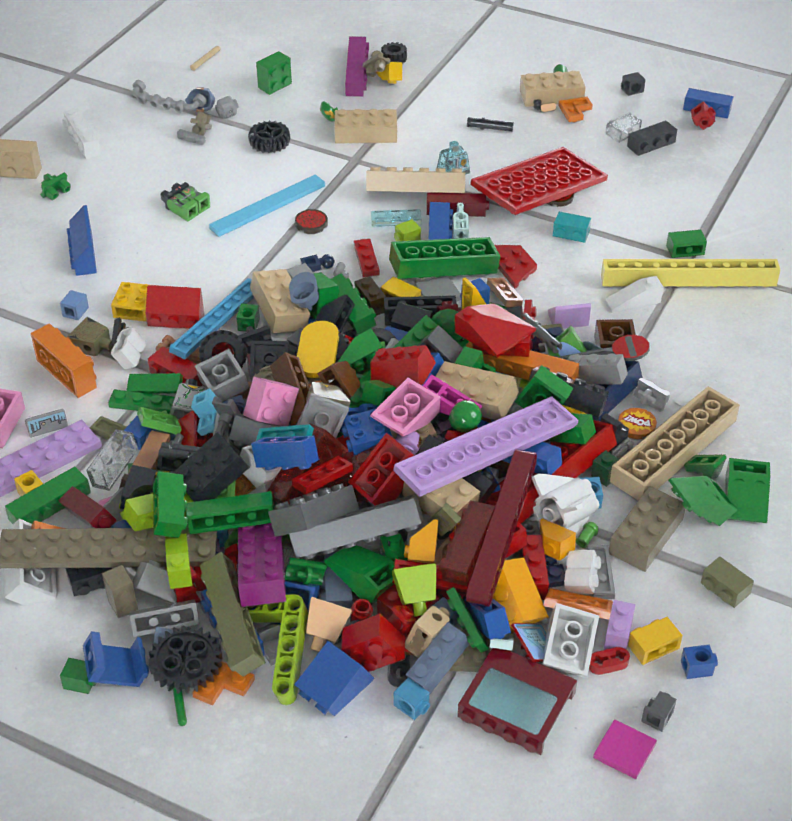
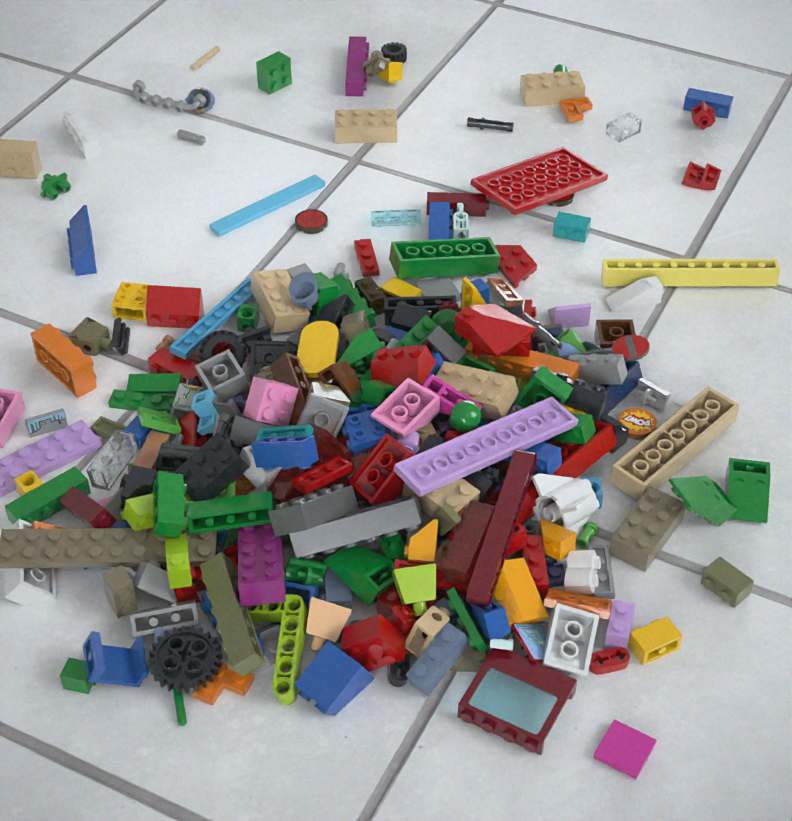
(74, 305): medium blue brick -> none
(86, 579): black brick -> none
(128, 348): white brick -> none
(185, 200): bright green hips -> none
(201, 123): dark tan hips -> none
(226, 107): light grey head -> none
(269, 136): black gear -> none
(315, 263): dark blue plate -> none
(328, 111): green hair -> none
(354, 324): none -> dark tan brick
(361, 610): red brick -> none
(407, 231): lime brick -> none
(411, 699): dark azure brick -> none
(415, 181): tan brick -> none
(454, 157): clear light blue torso -> none
(471, 358): green brick -> none
(544, 107): arm -> none
(602, 467): dark green brick -> none
(624, 447): light grey axle -> none
(633, 83): black brick -> none
(652, 138): black brick -> none
(659, 711): dark grey brick -> none
(686, 243): green brick -> none
(698, 661): blue brick -> none
(701, 177): none -> red slope
(707, 464): green slope -> none

